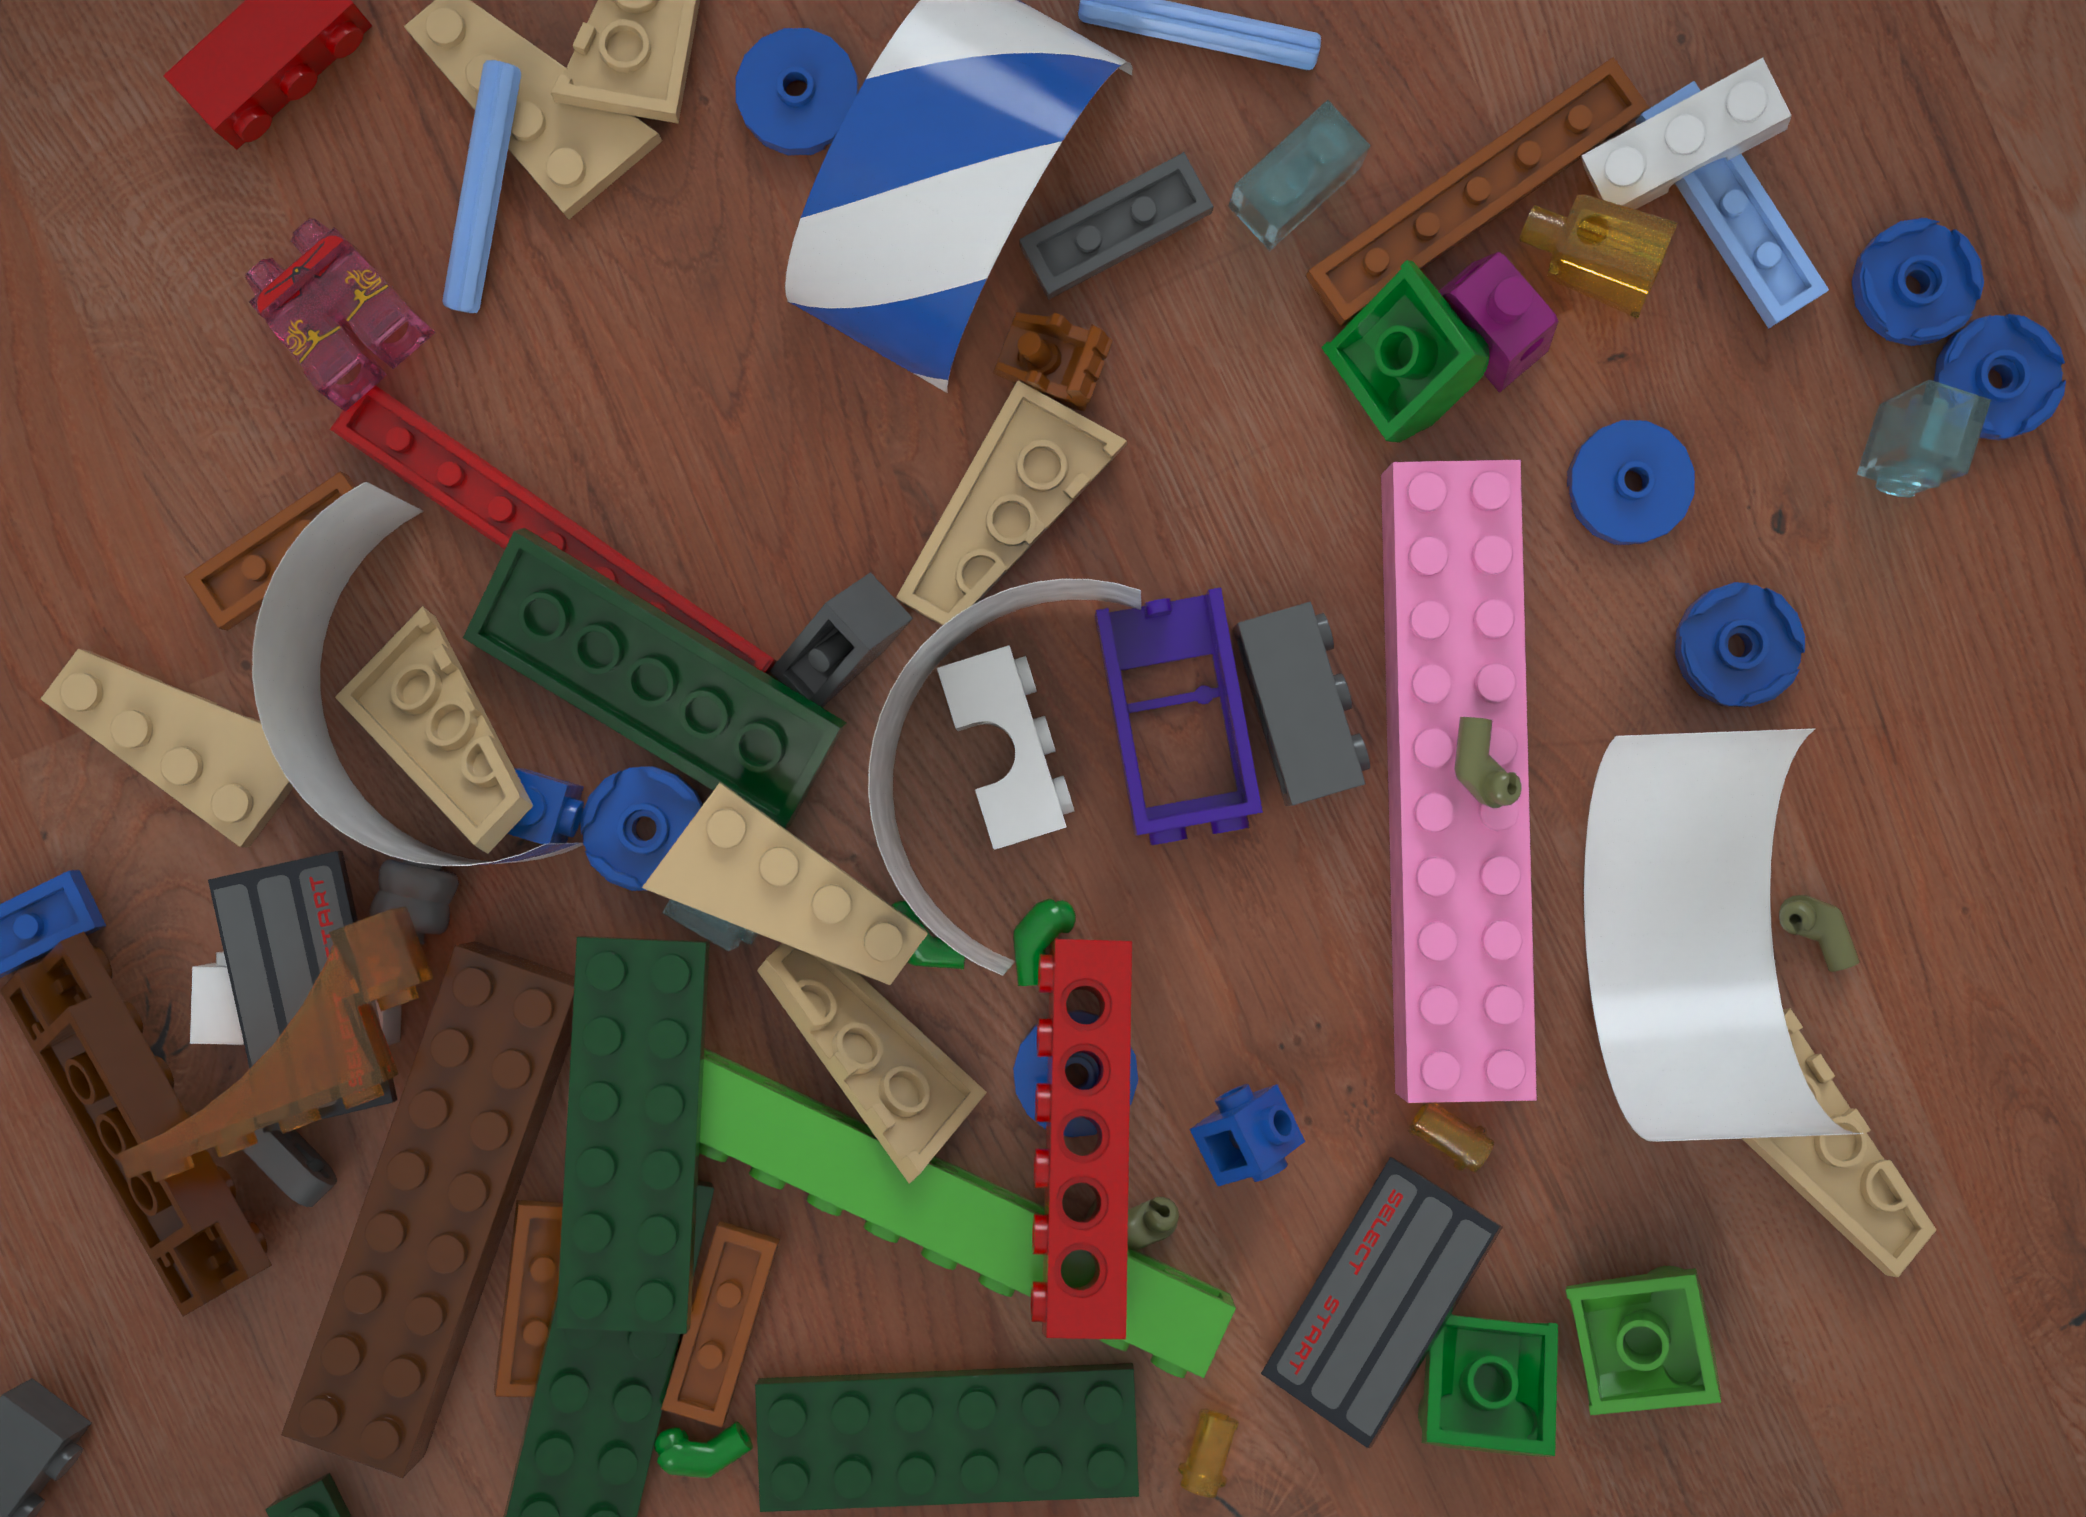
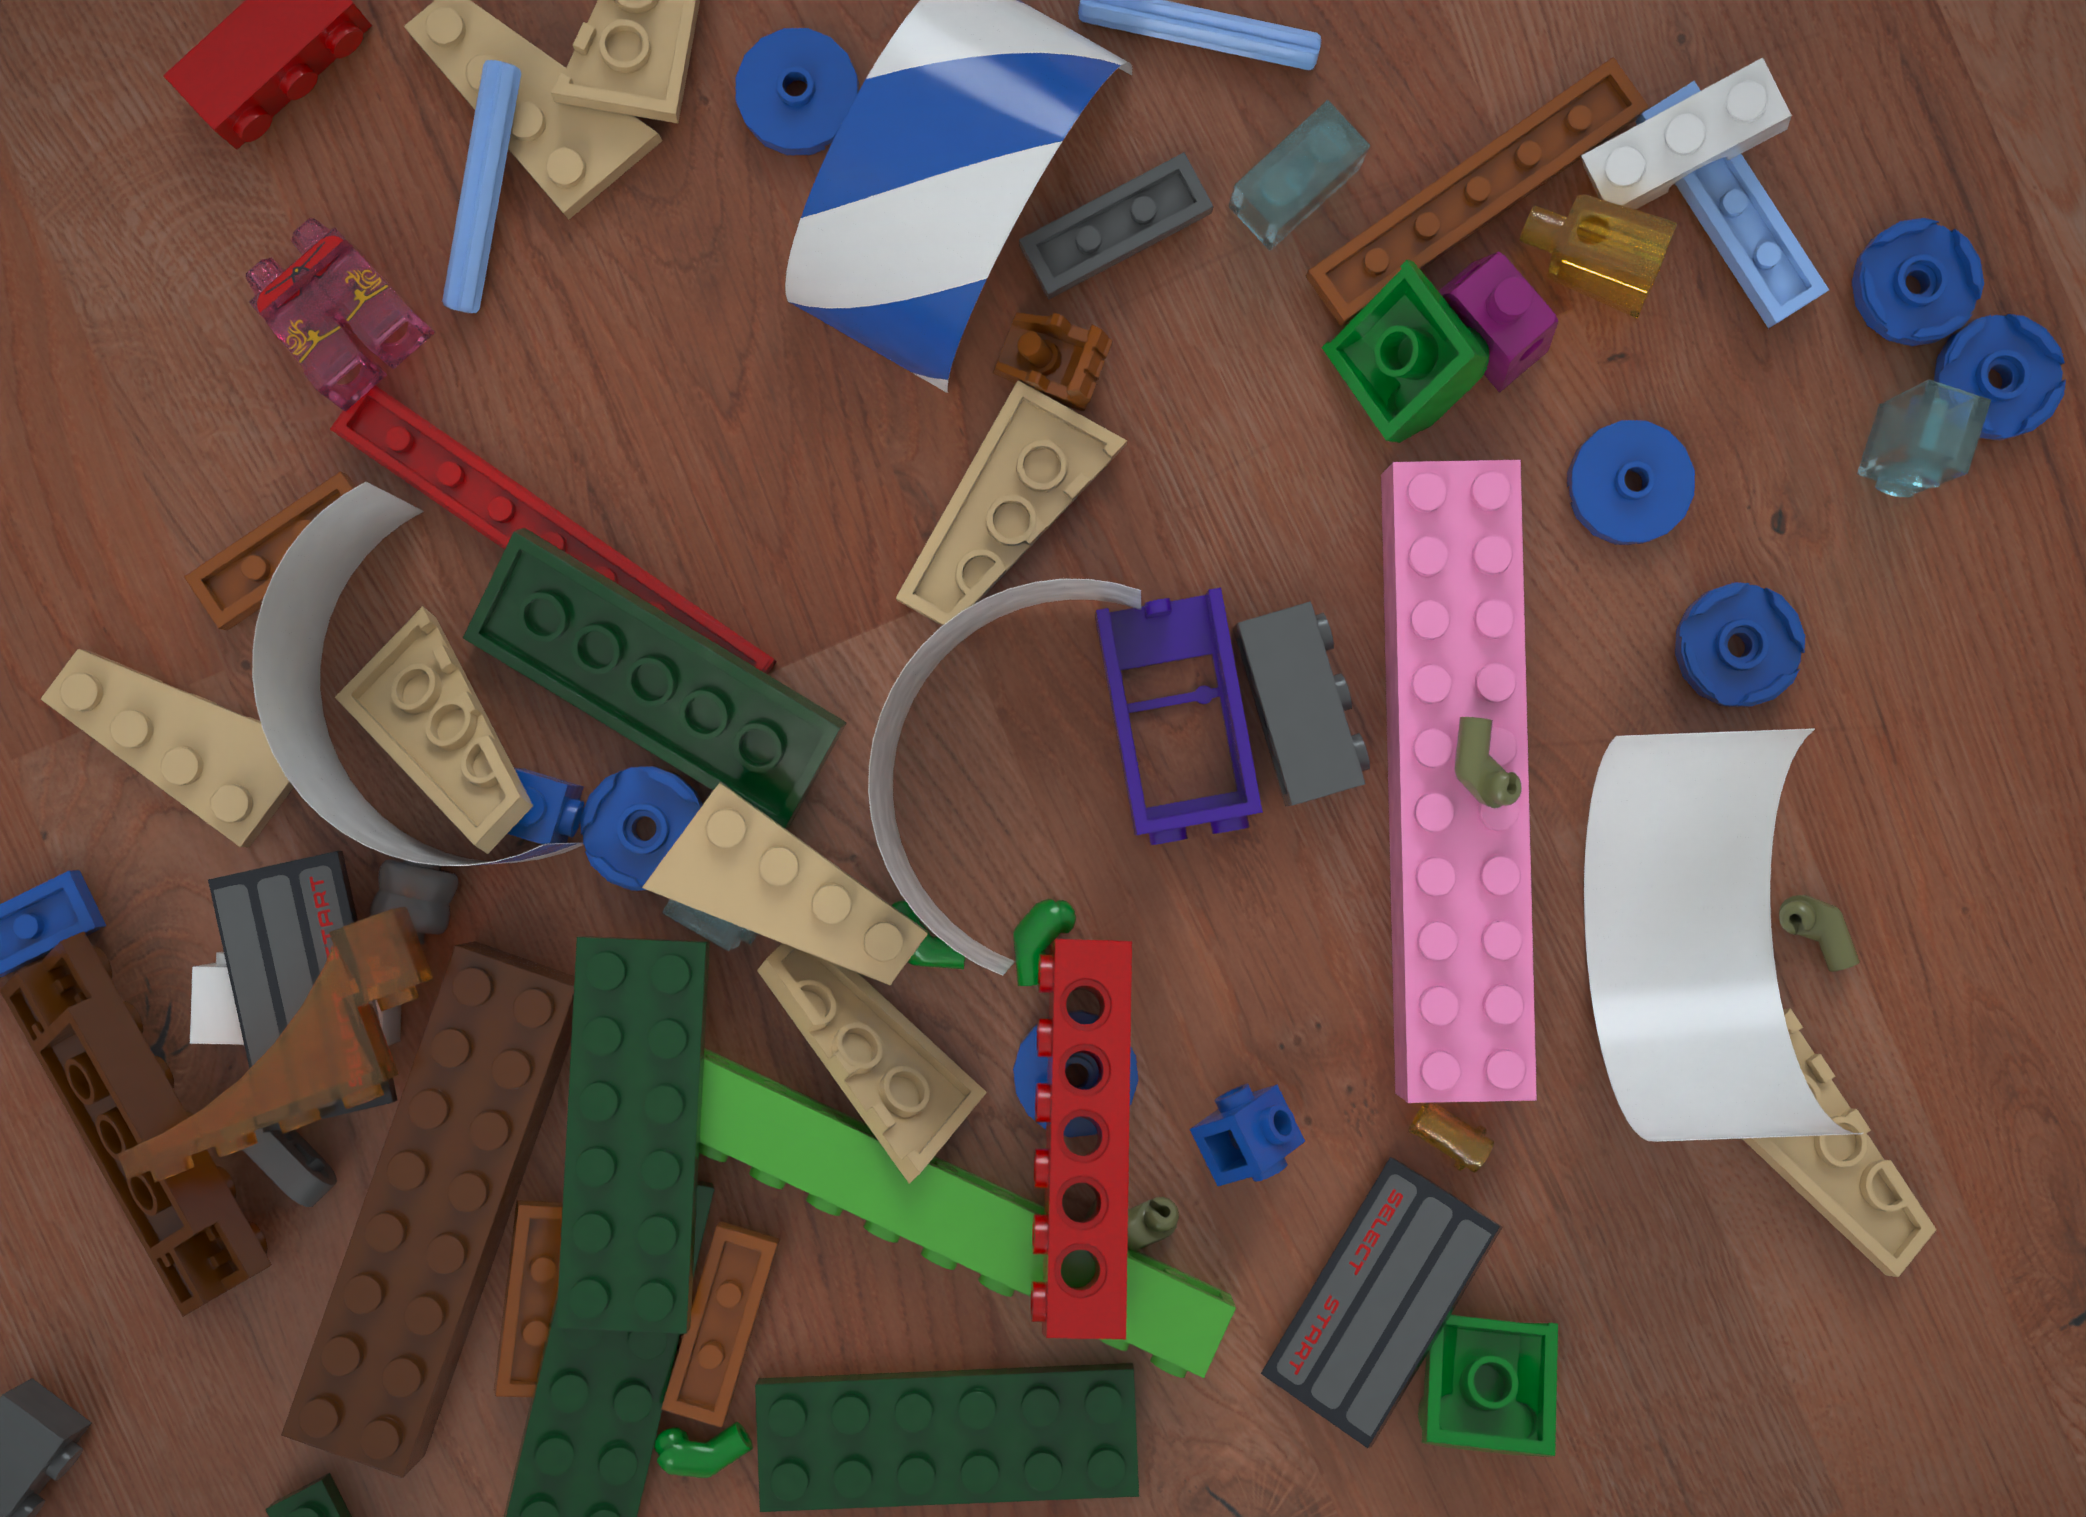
(841, 640): dark grey slope -> none
(993, 692): white arch -> none
(1208, 1454): clear yellow pin -> none
(1645, 1341): bright green slope -> none

